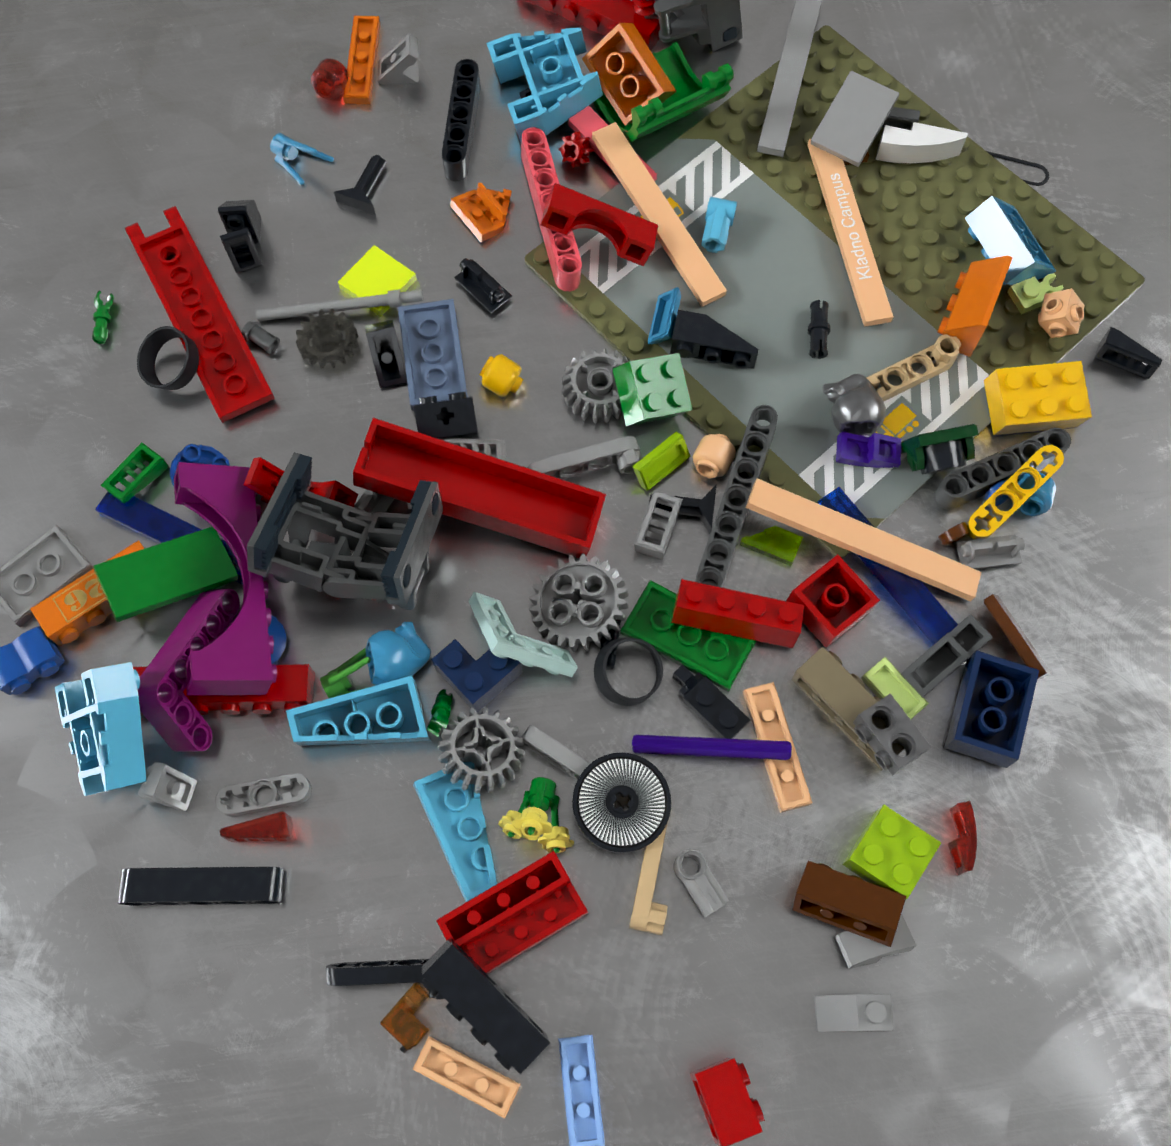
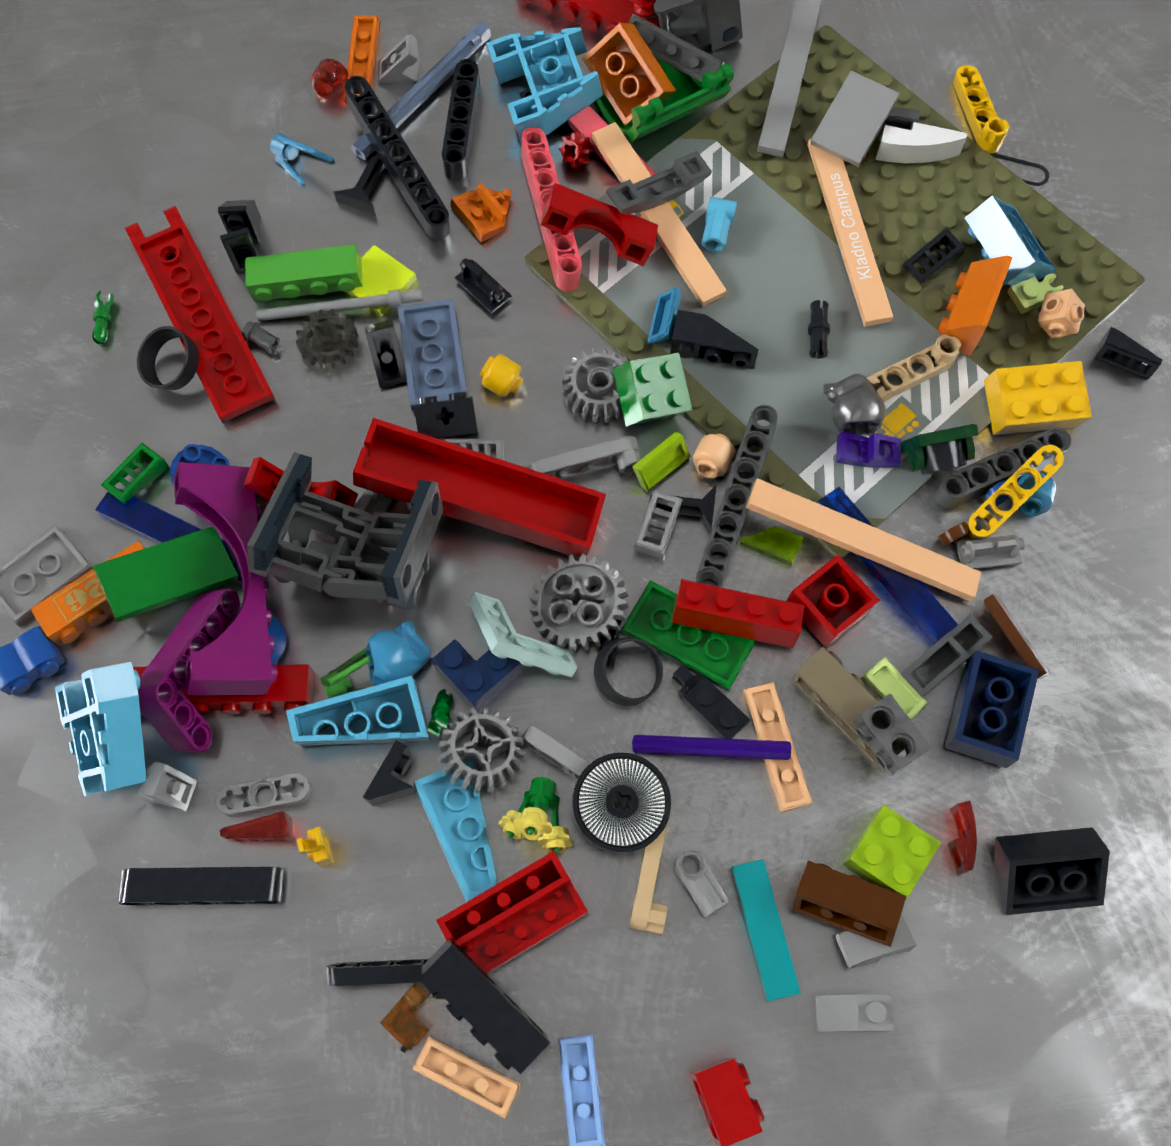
(304, 273): none -> bright green brick
(316, 847): none -> yellow plate
(385, 784): none -> black slope
(395, 146): none -> black beam
(429, 83): none -> sand blue piece
(660, 188): none -> dark grey slope
(675, 50): none -> dark grey tile
(765, 930): none -> teal tile
(945, 238): none -> black slope
(987, 134): none -> yellow beam
(1051, 870): none -> black slope

